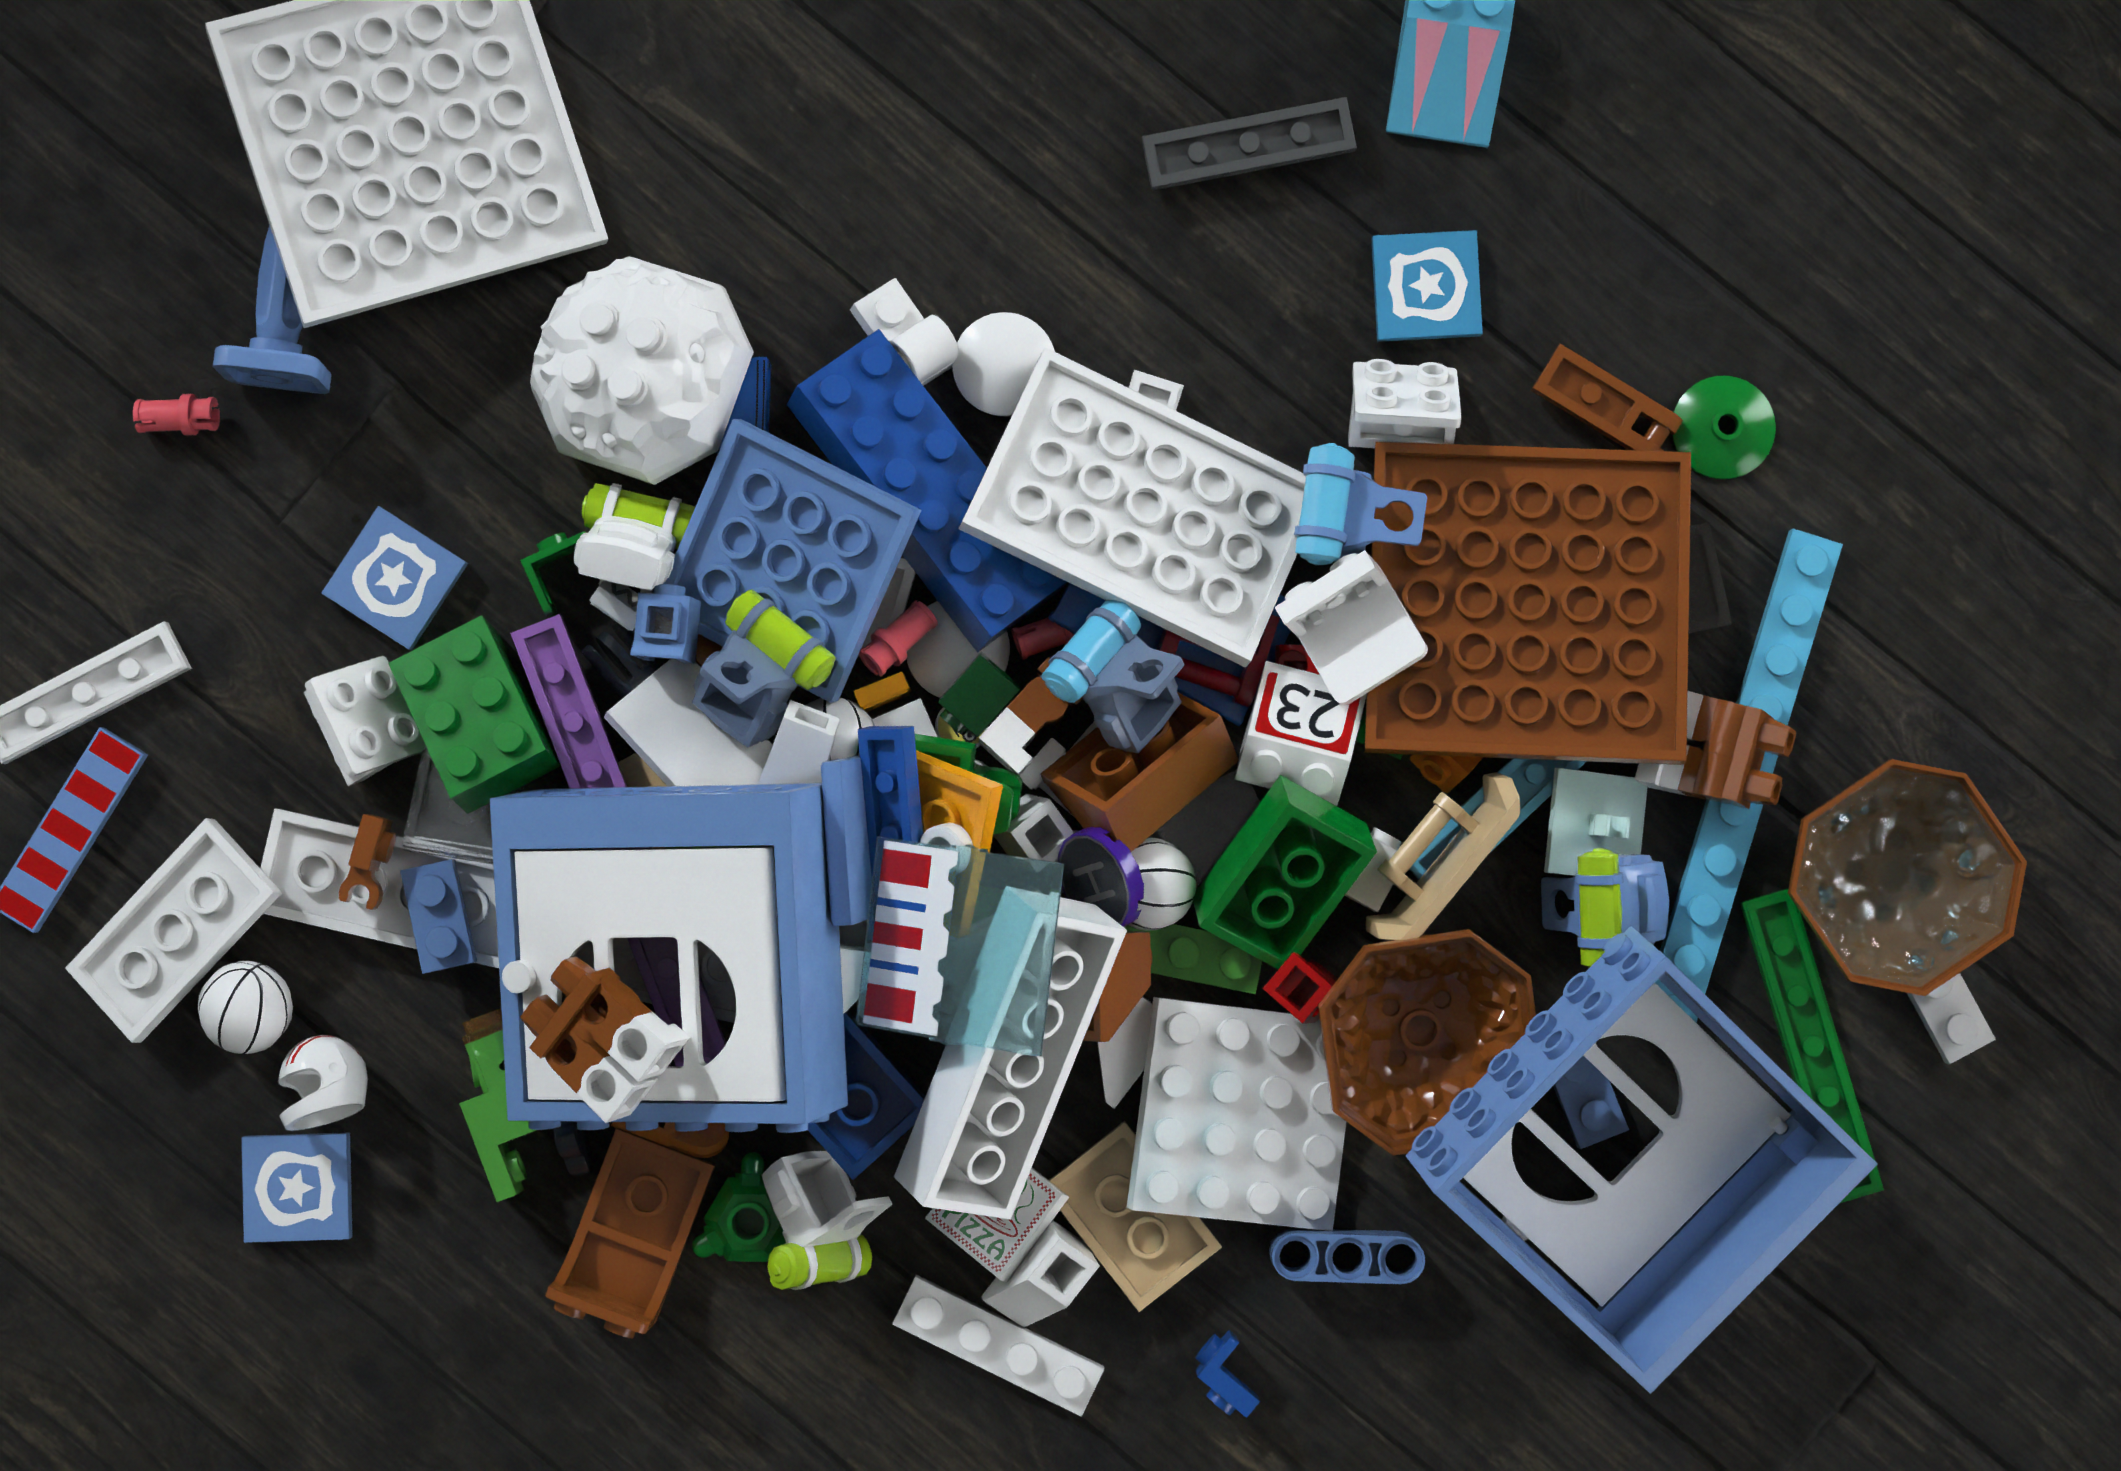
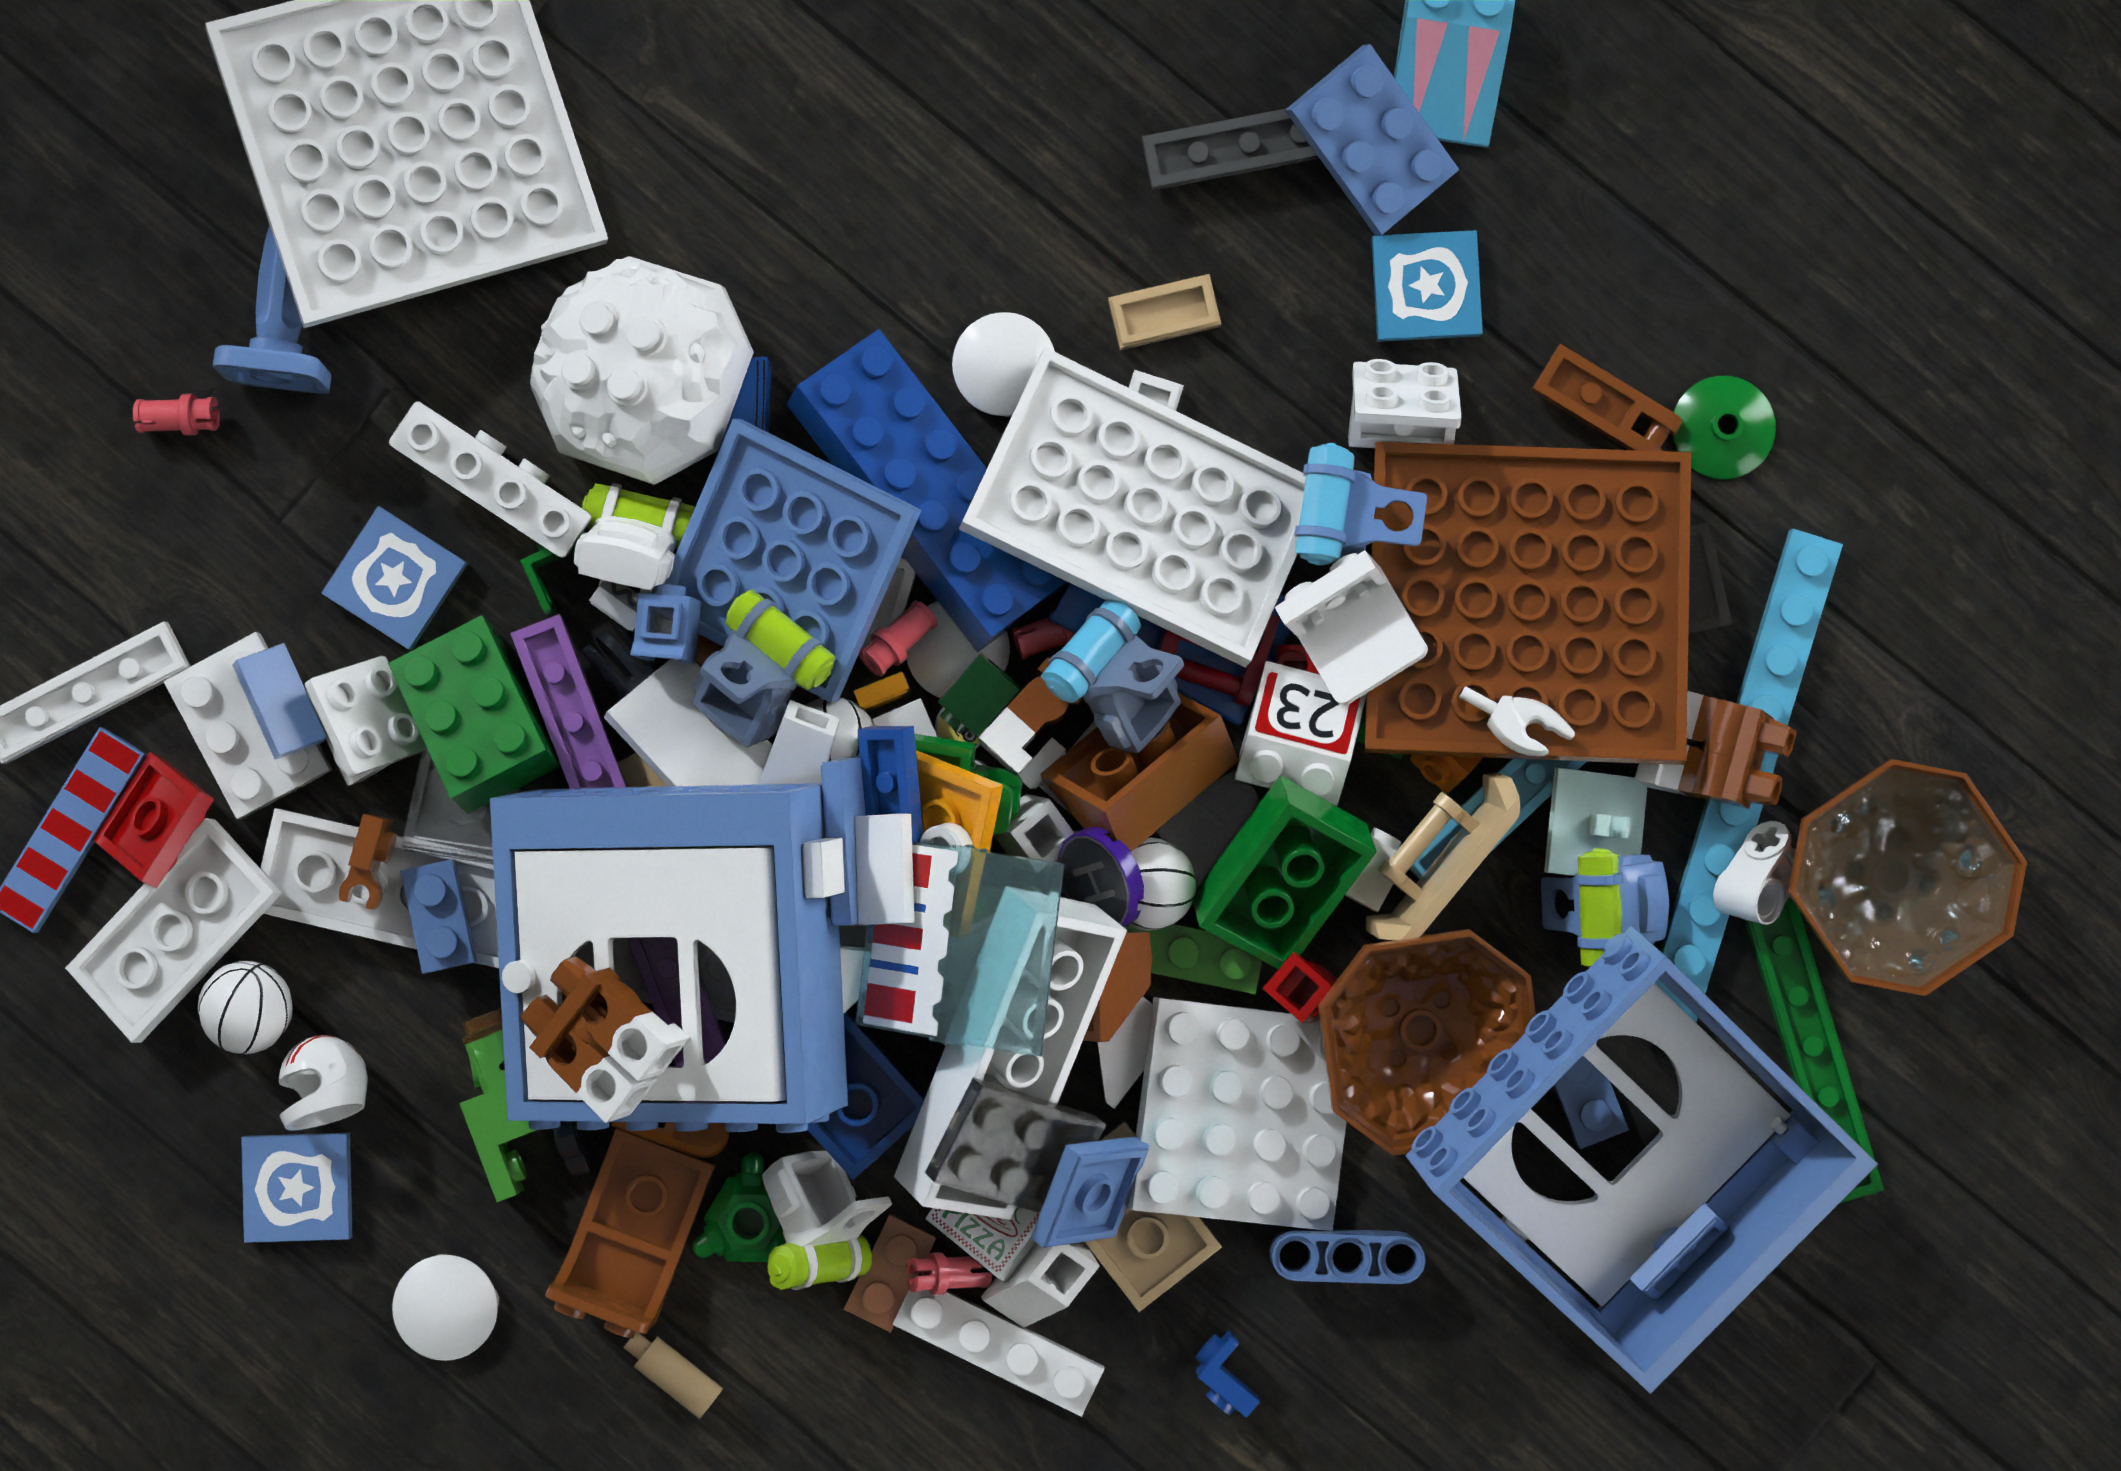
(153, 820): none -> red plate
(231, 737): none -> white plate
(279, 701): none -> medium blue tile
(445, 1307): none -> white dish
(491, 480): none -> white bracket
(673, 1374): none -> tan cylinder
(823, 867): none -> white tile
(884, 869): none -> white tile
(885, 1285): none -> nougat plate
(922, 343): white plate -> none
(945, 1273): none -> coral pin
(1008, 1144): none -> clear smoke plate
(1090, 1191): none -> medium blue tile
(1164, 312): none -> tan tile
(1372, 139): none -> medium blue plate
(1512, 717): none -> white hand
(1678, 1251): none -> medium blue plate
(1755, 880): none -> white piece
(1953, 1019): white plate -> none

